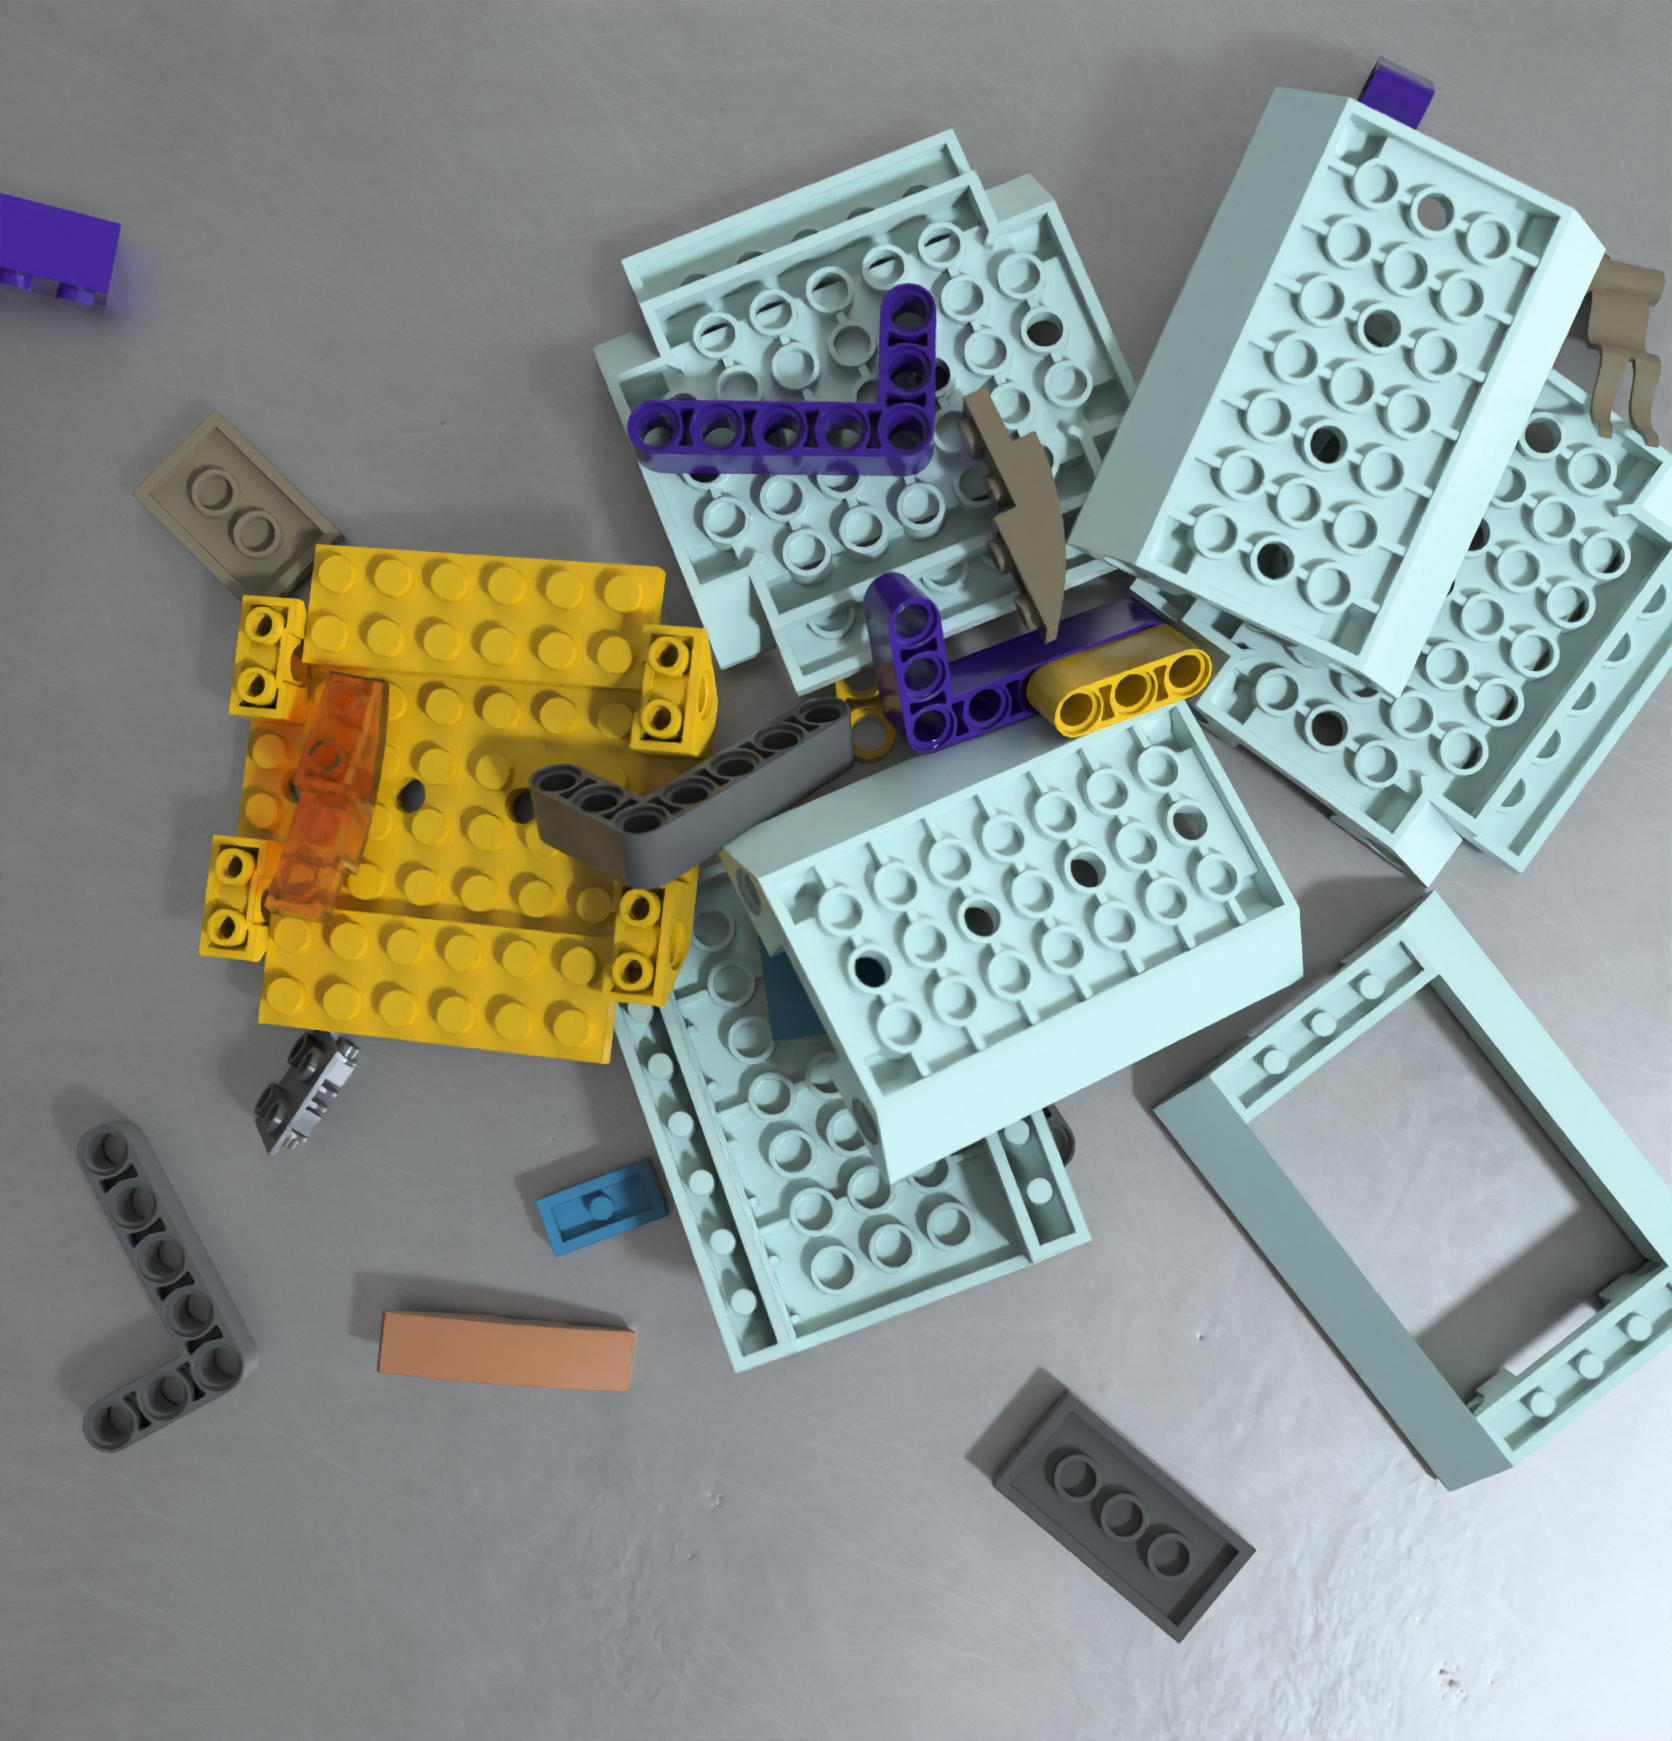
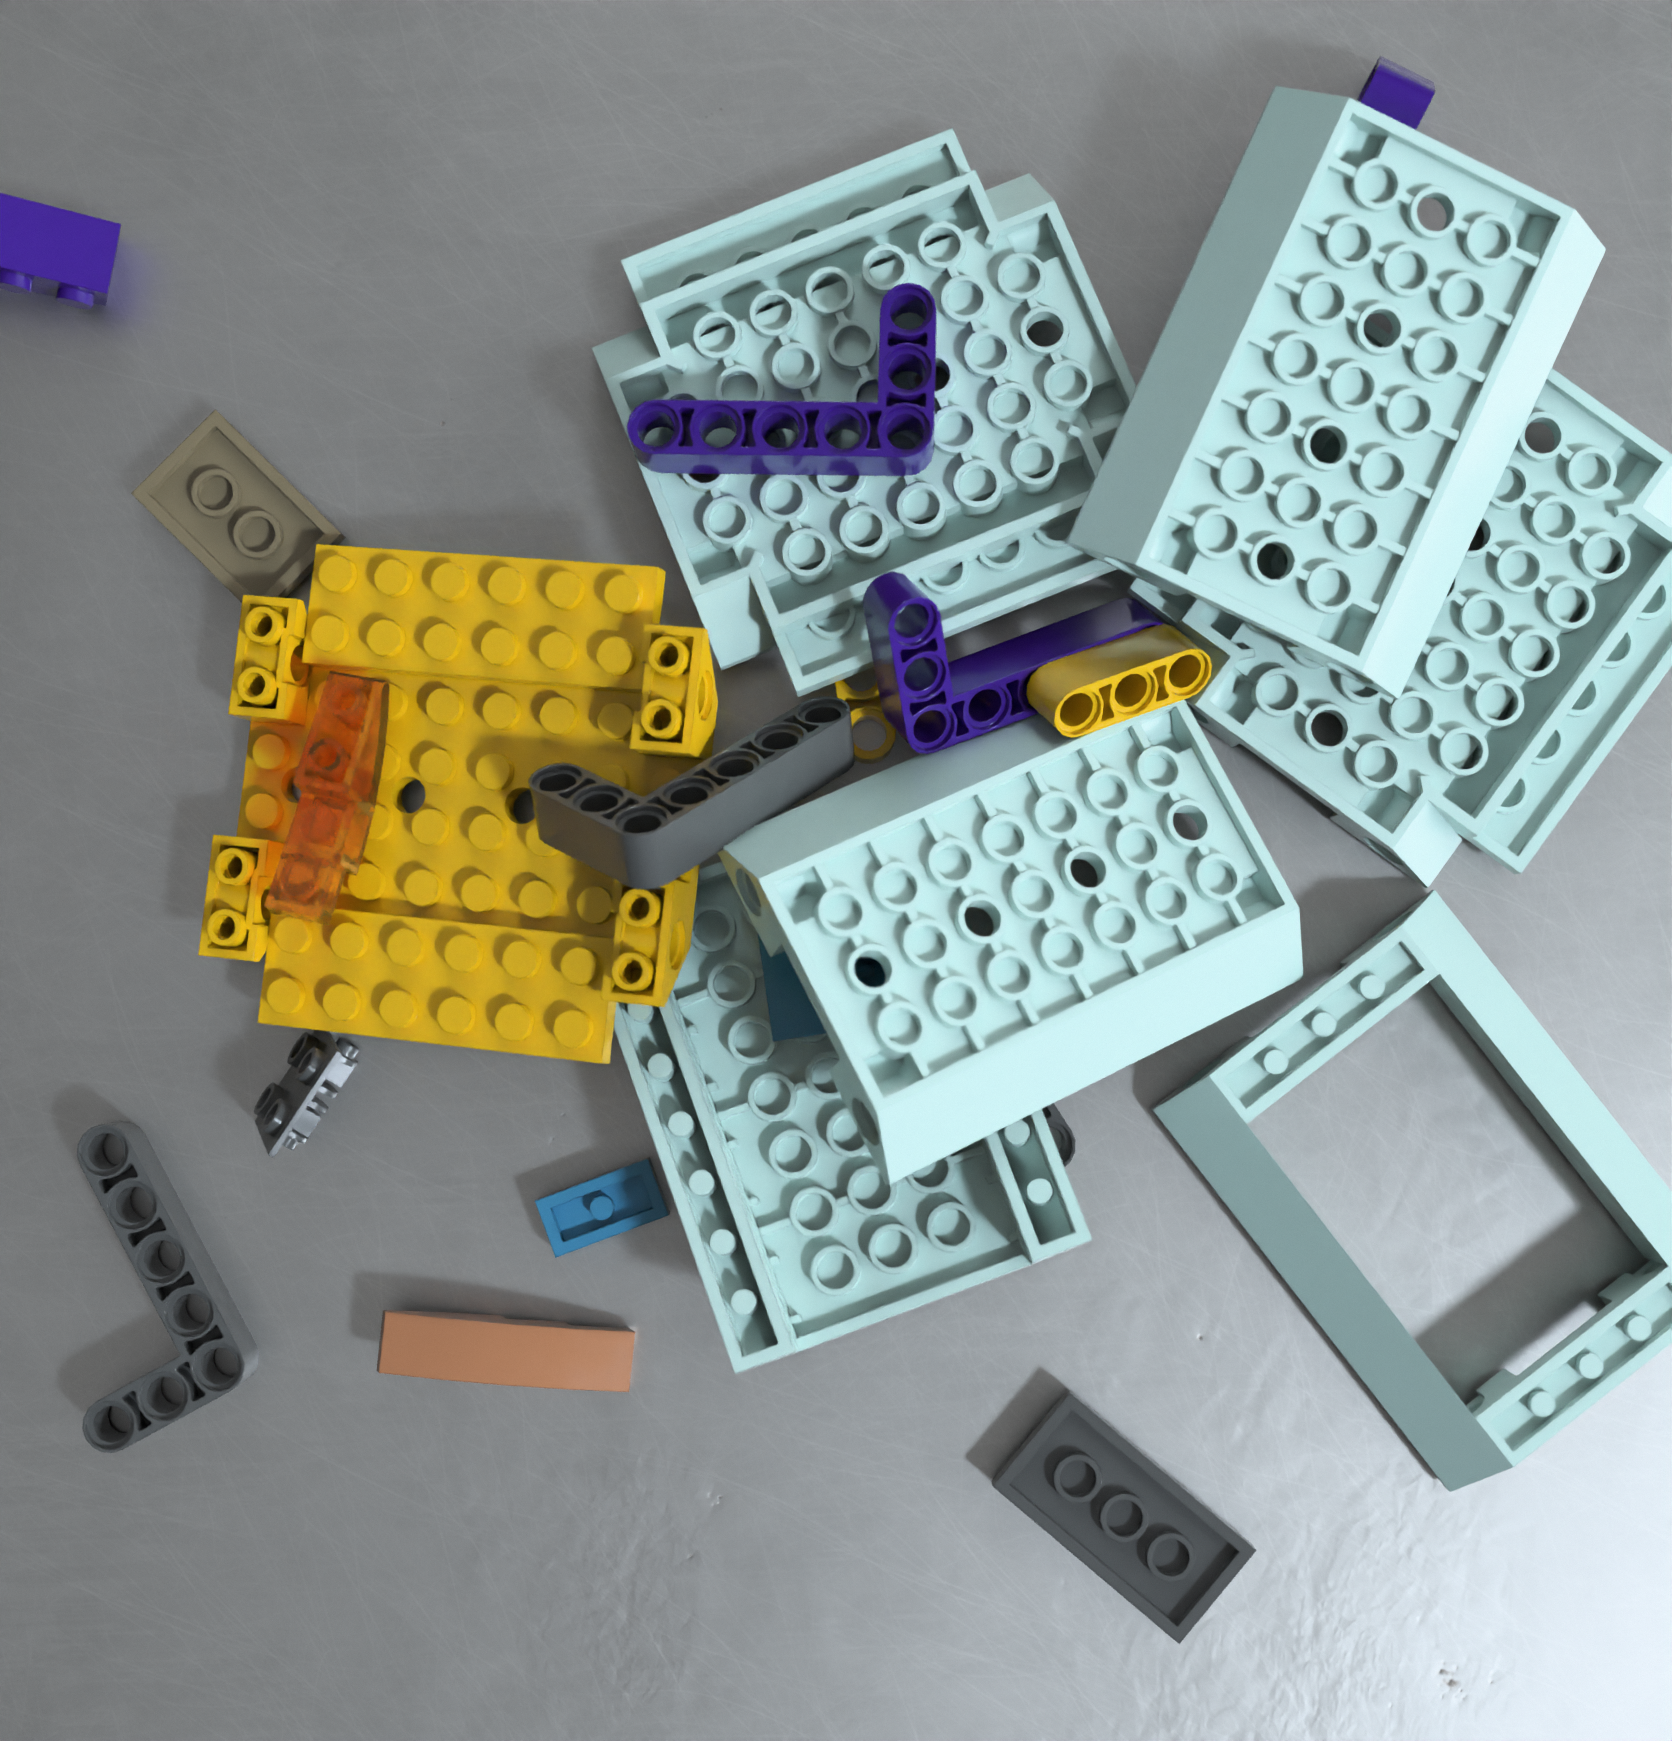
(1031, 533): dark tan slope -> none
(1617, 329): dark tan flag -> none

